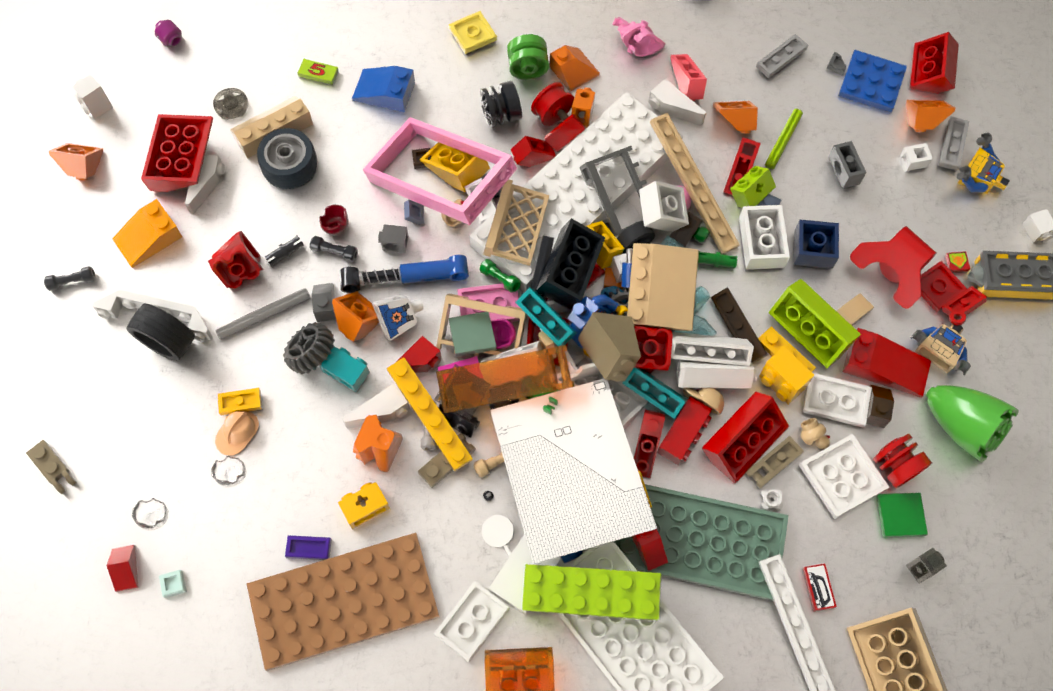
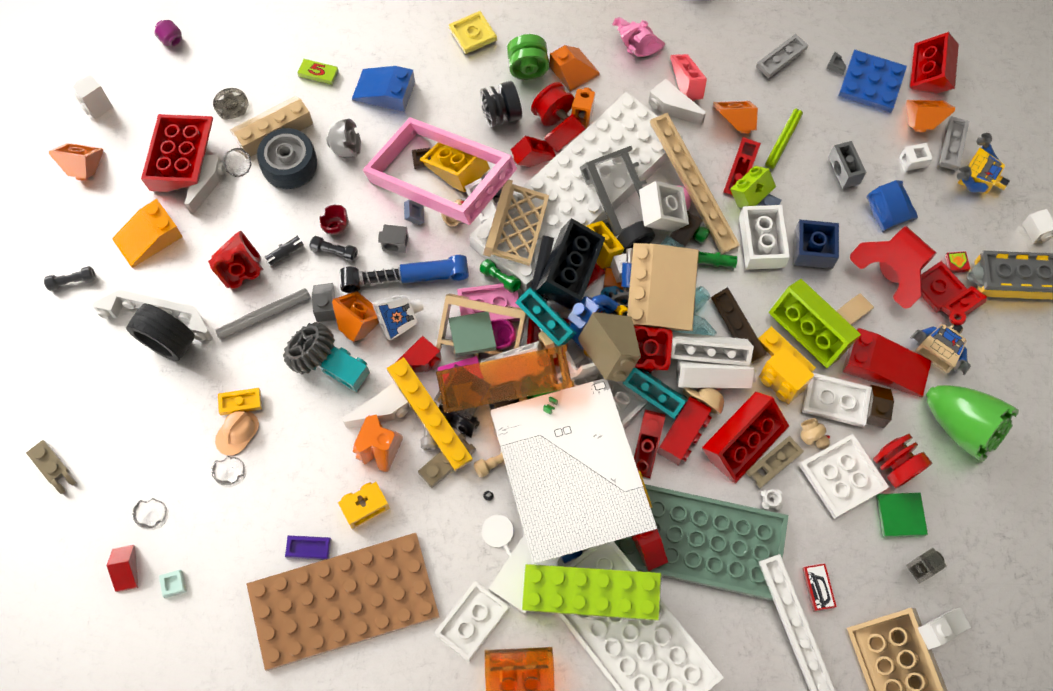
(236, 162): none -> clear hair
(343, 138): none -> light grey cylinder
(891, 205): none -> blue slope
(944, 628): none -> white slope

